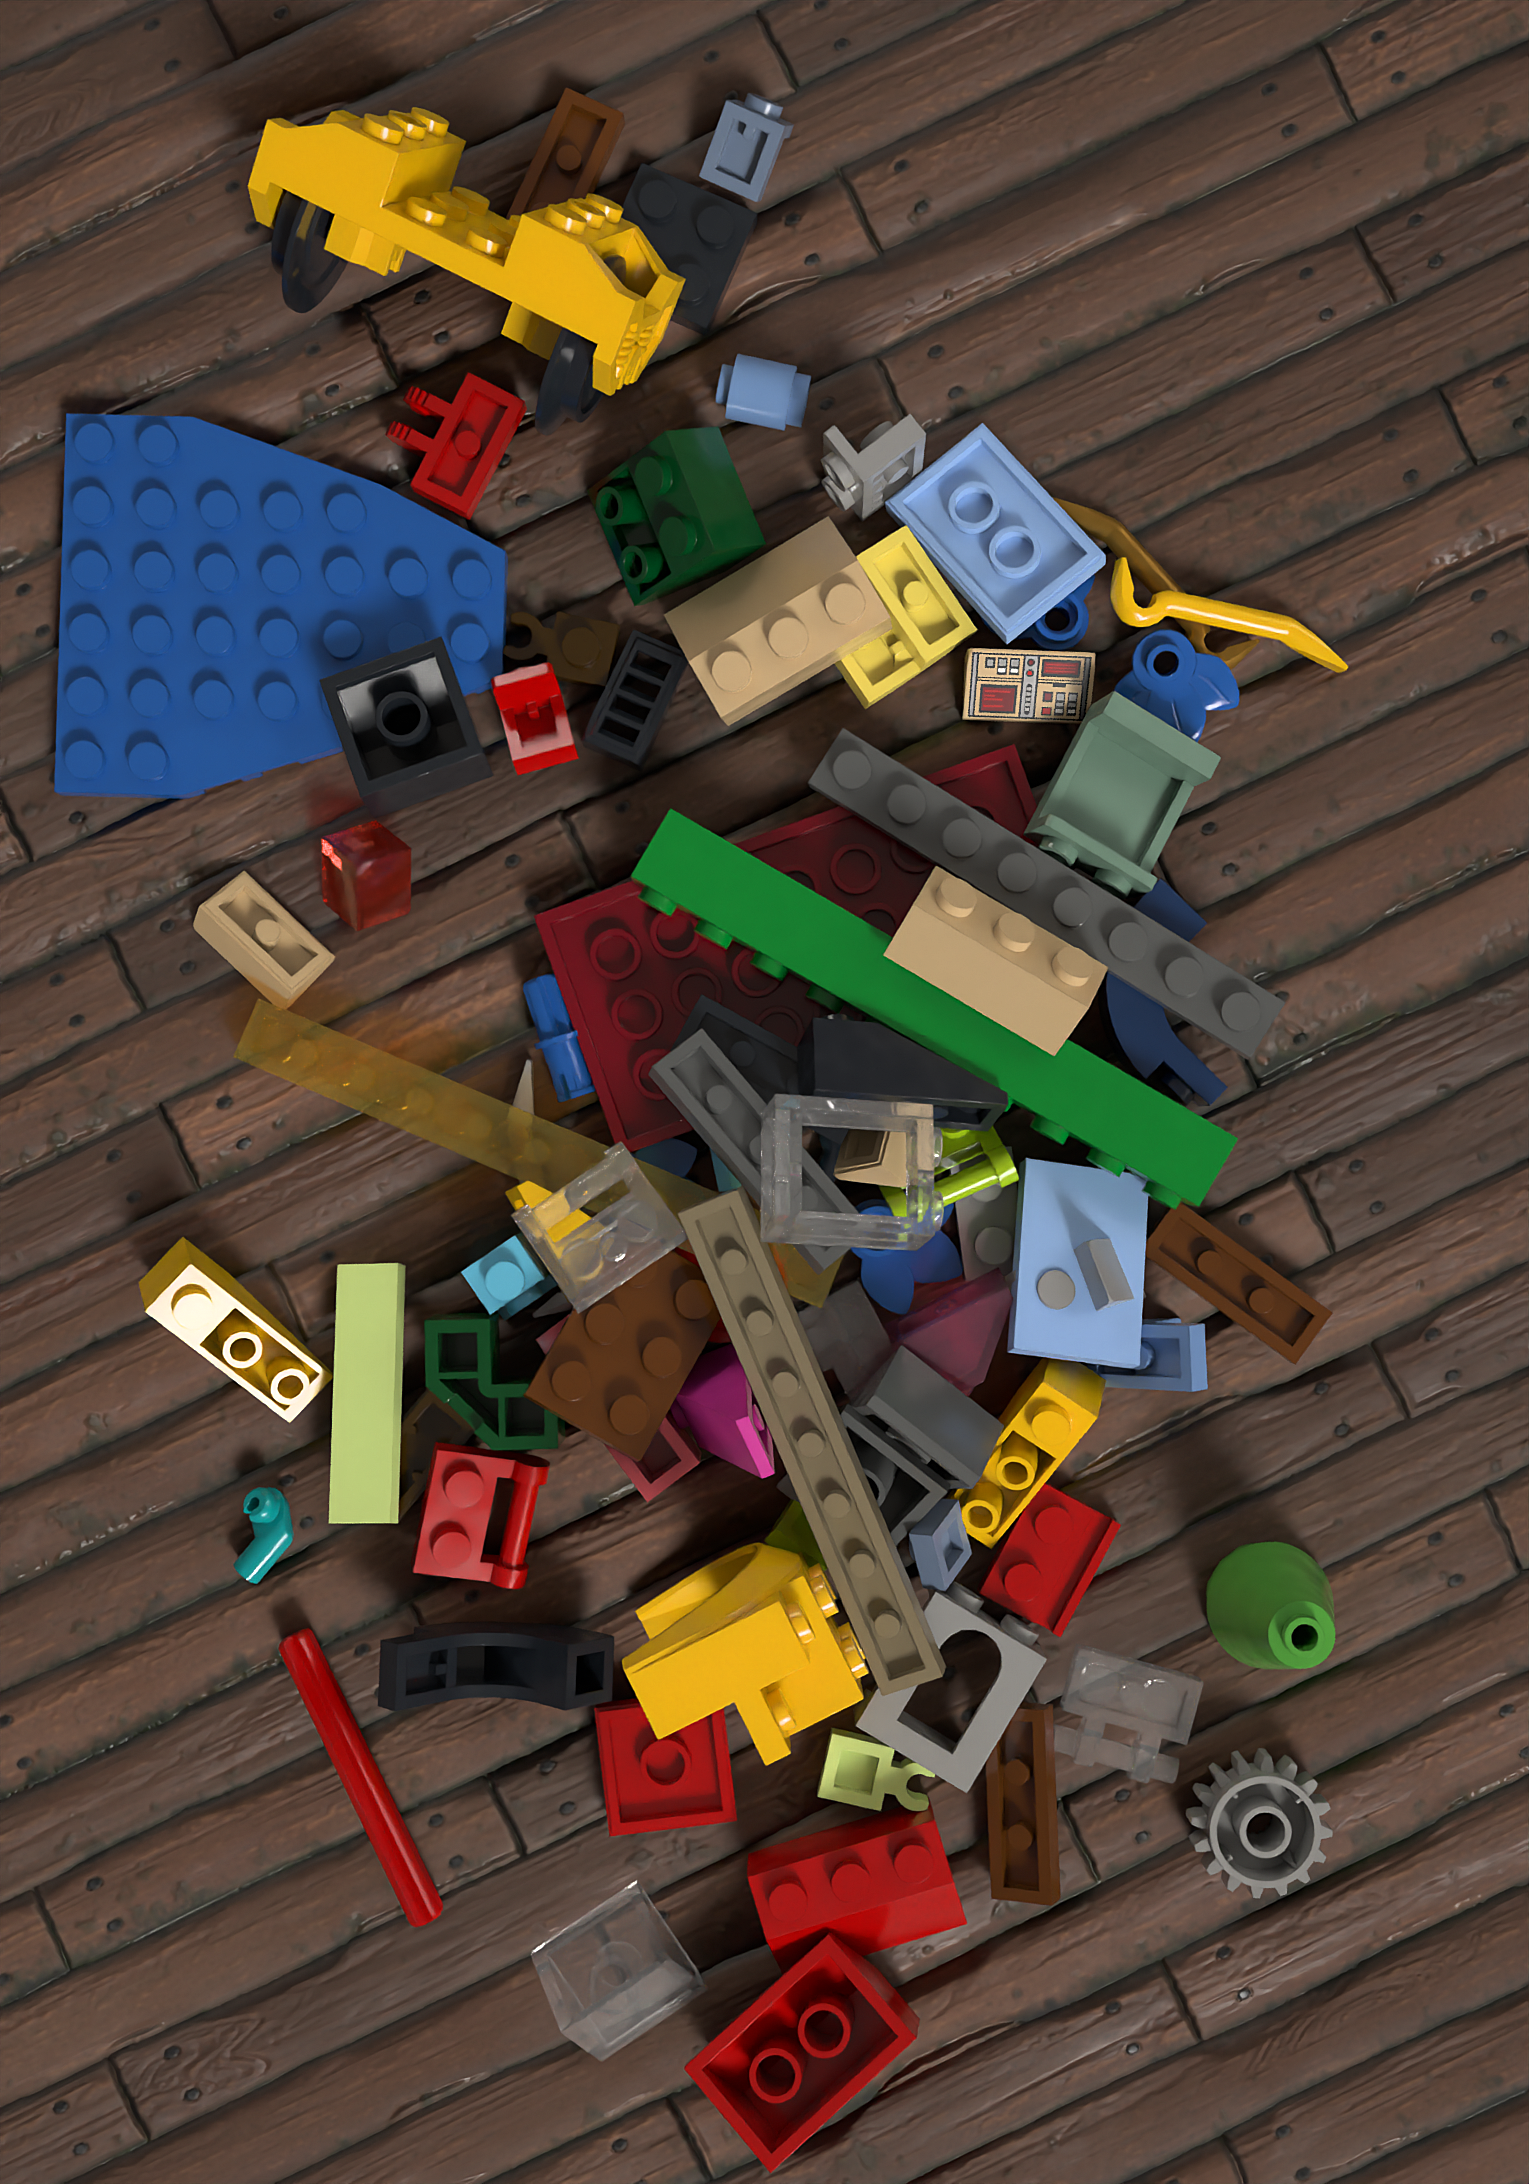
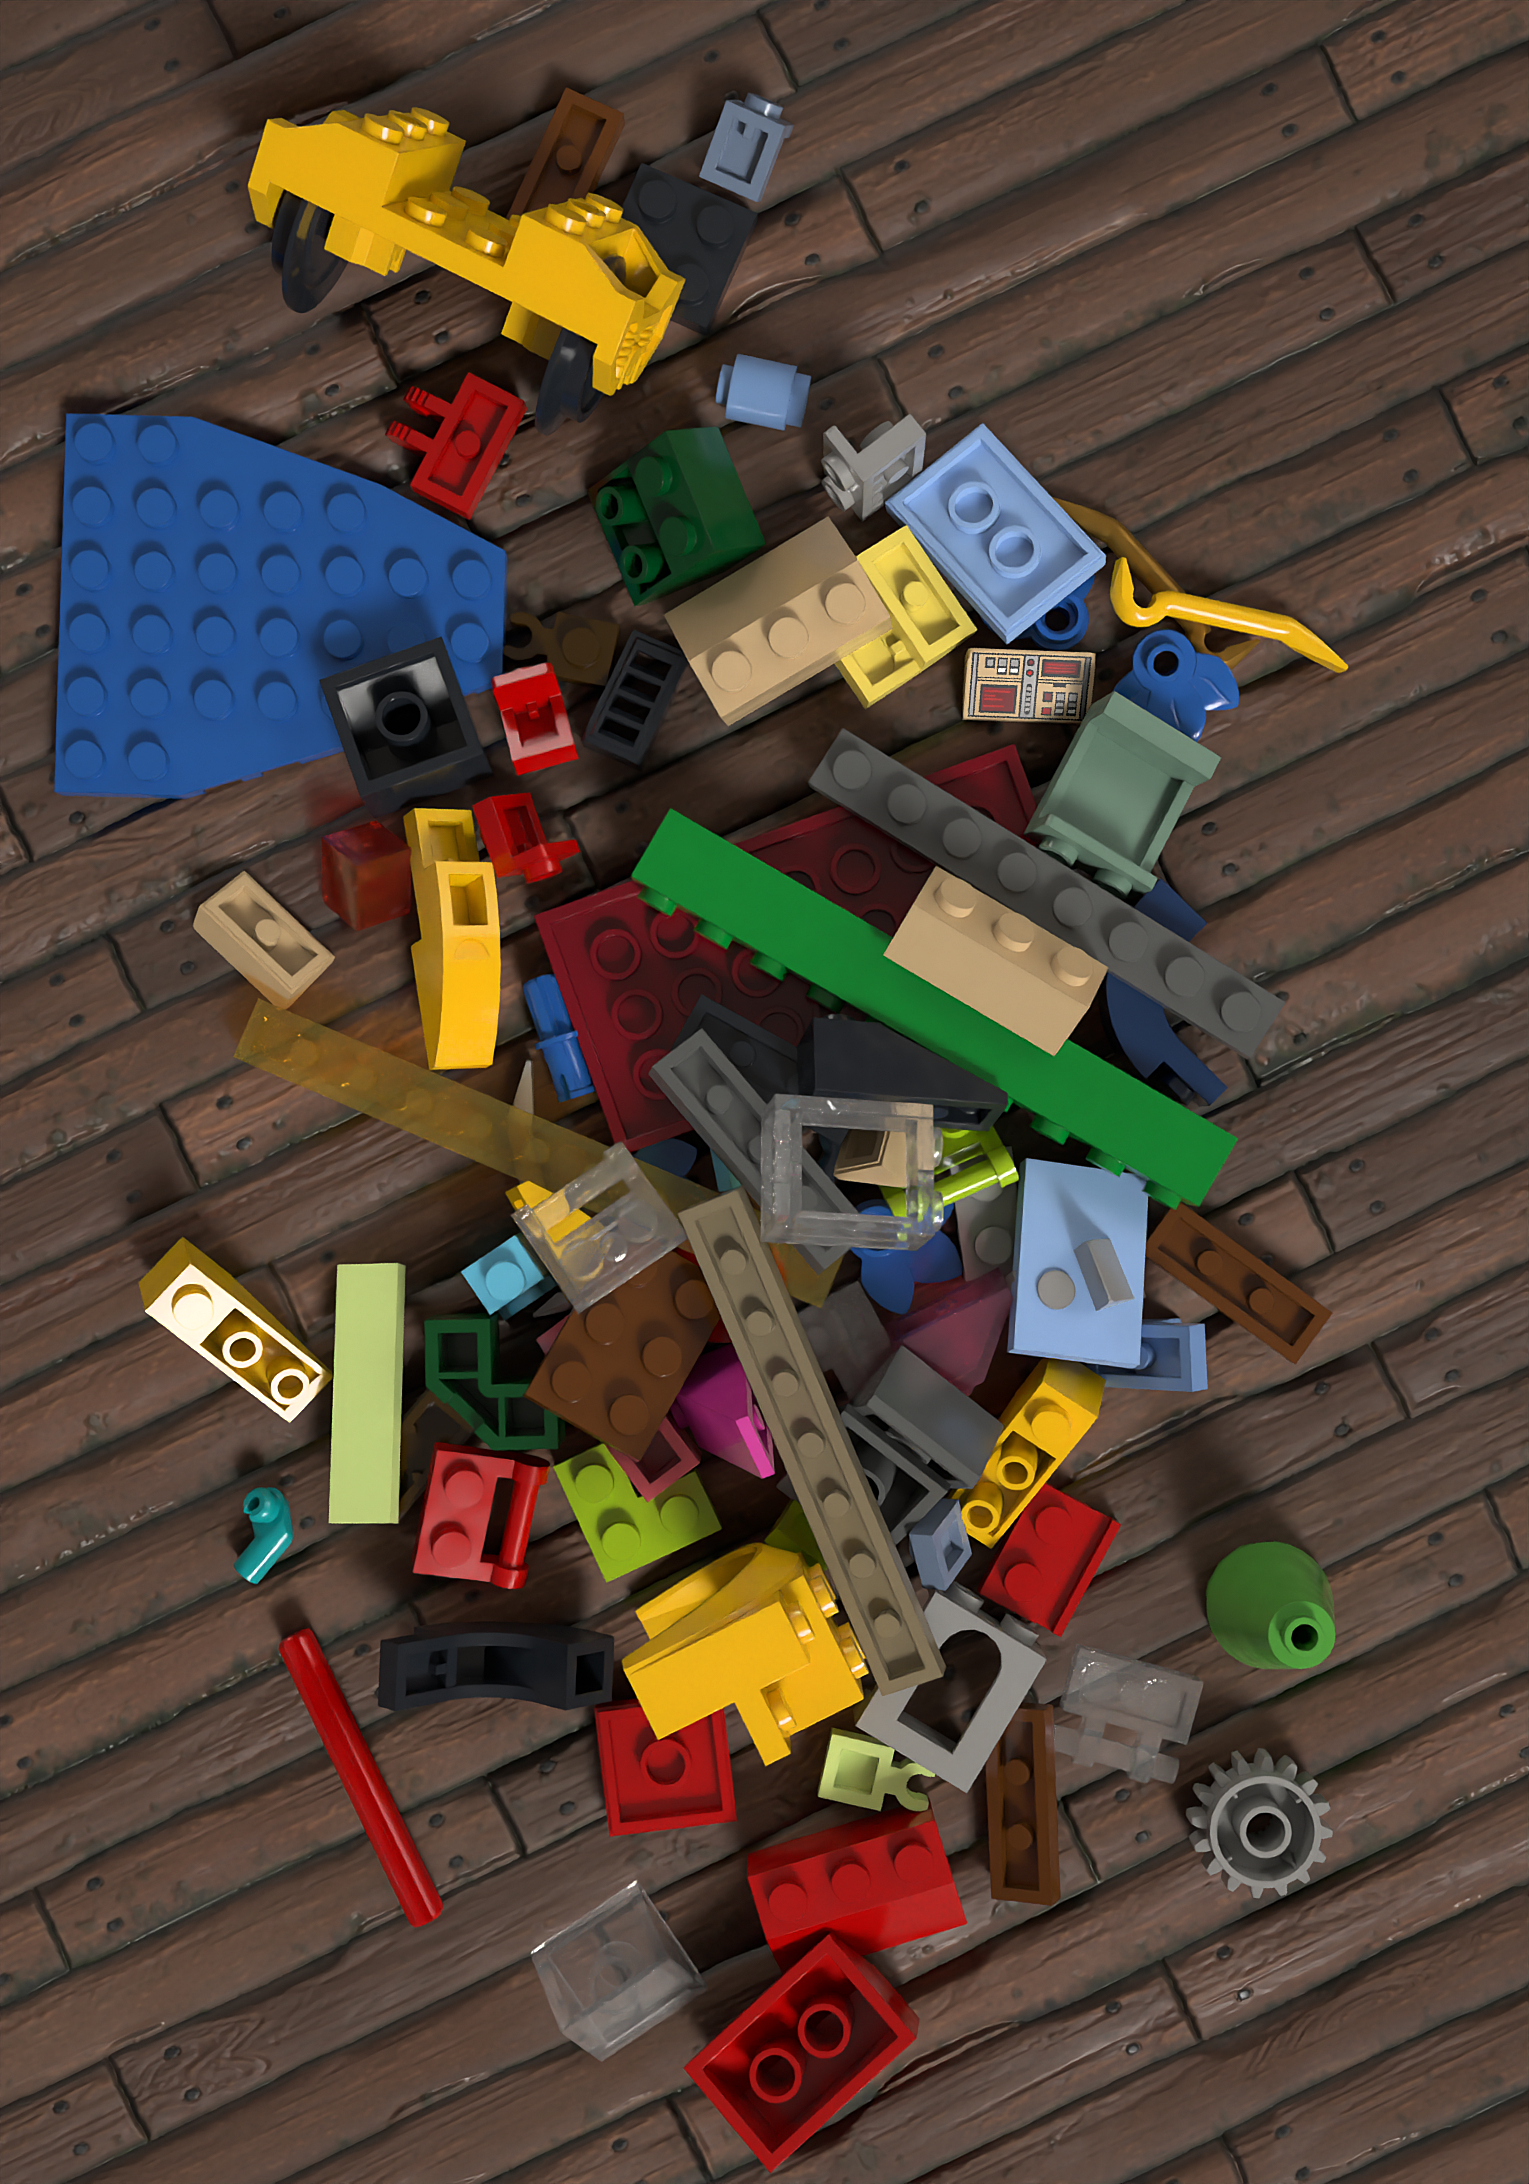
(460, 942): none -> yellow slope
(516, 838): none -> red bracket
(619, 1521): none -> lime plate

